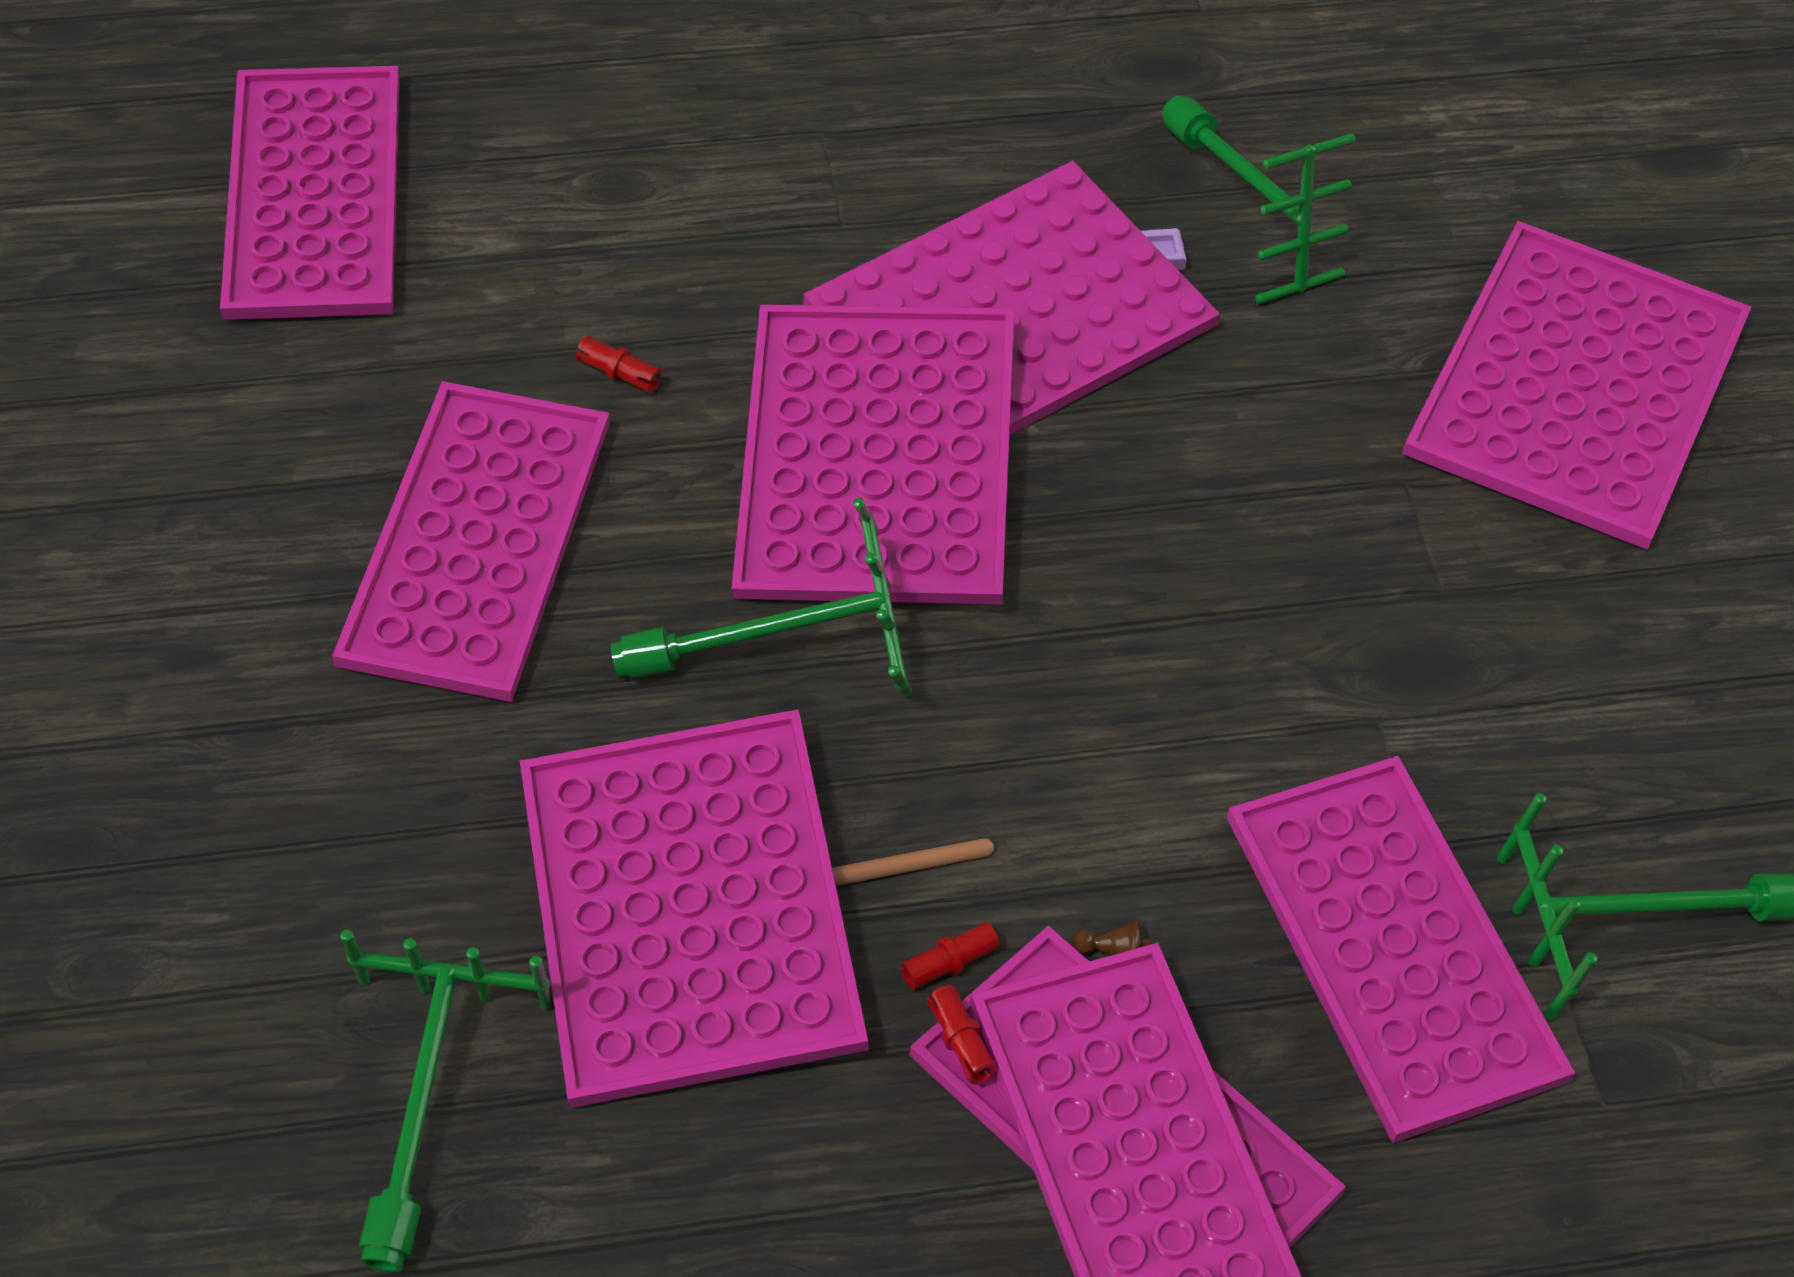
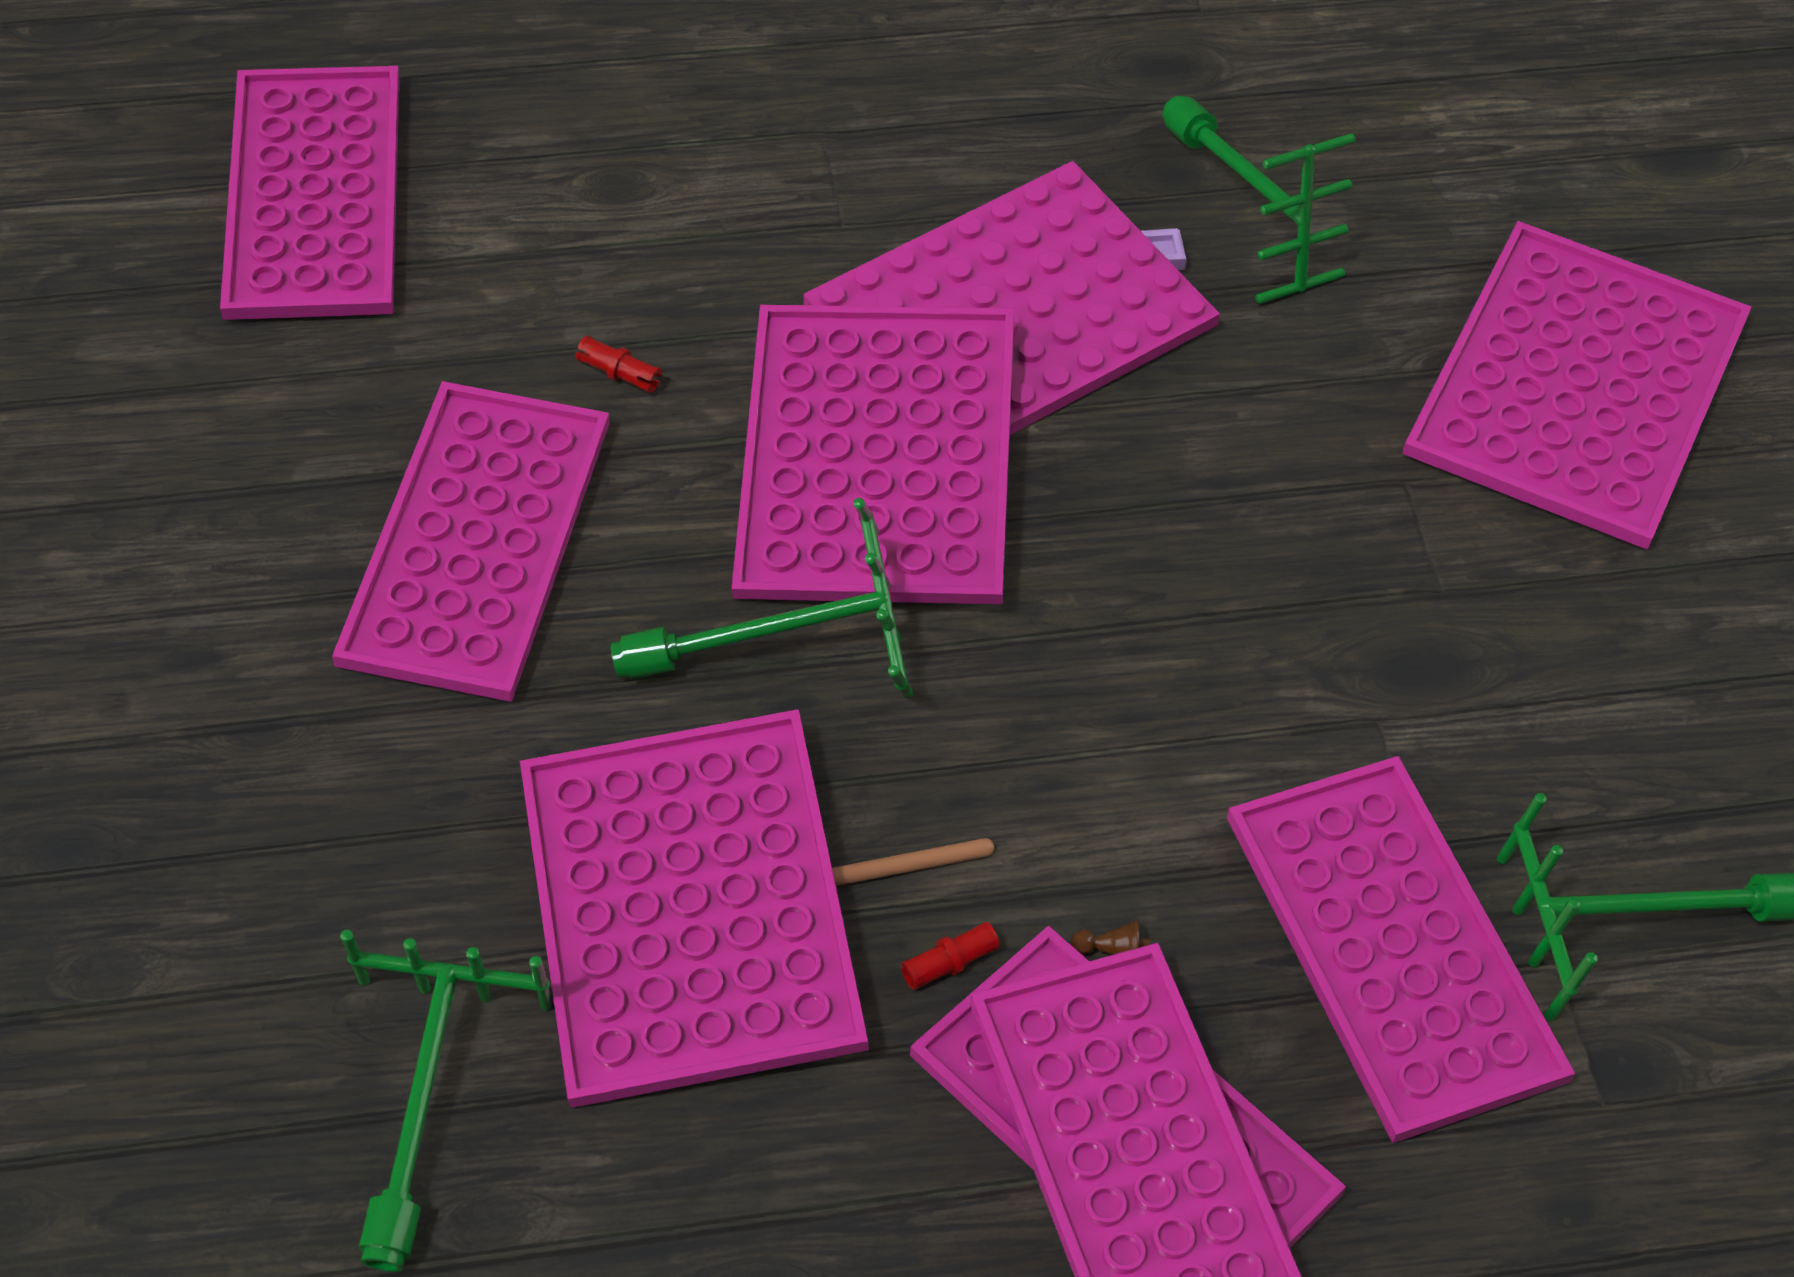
(962, 1034): red pin -> none

